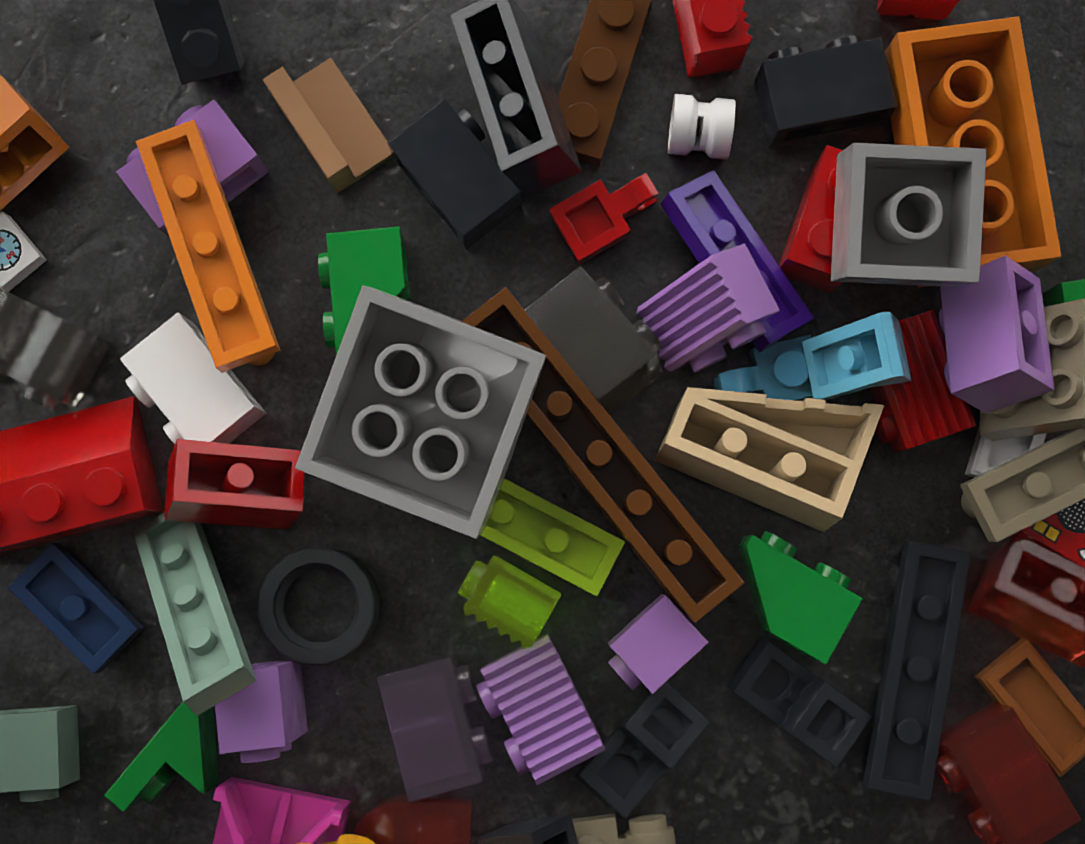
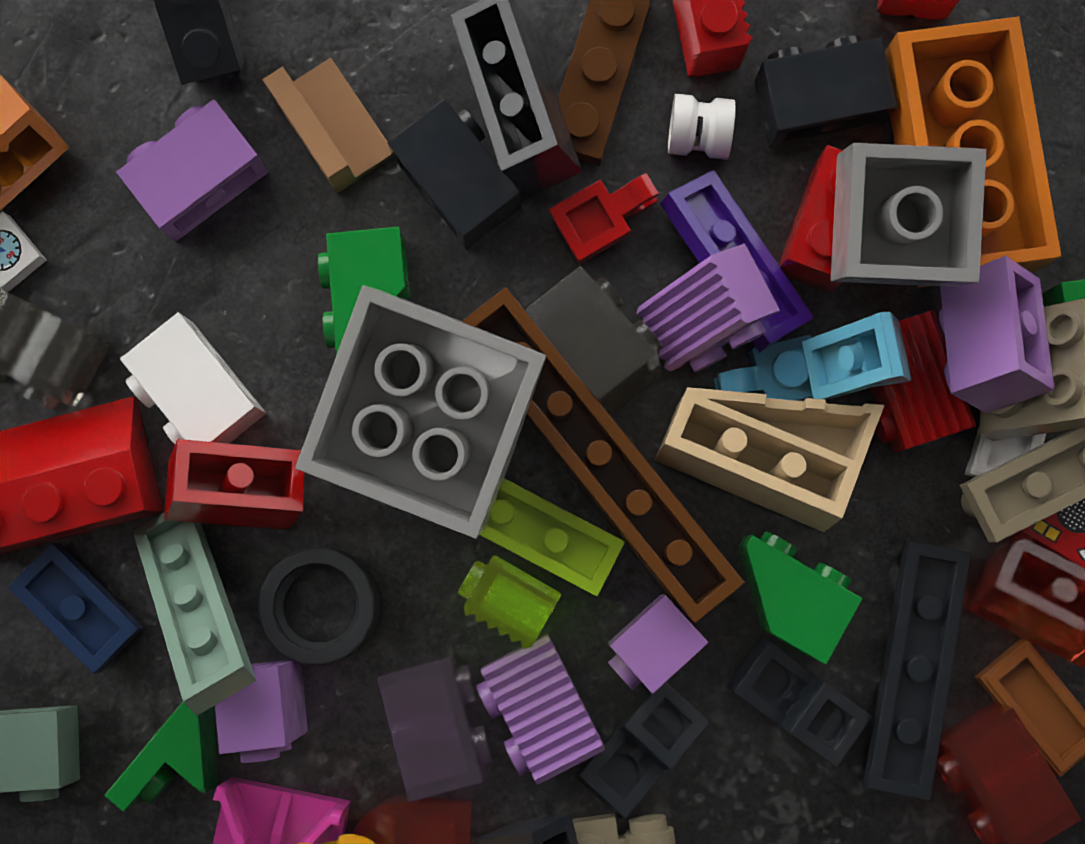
(208, 247): orange piece -> none

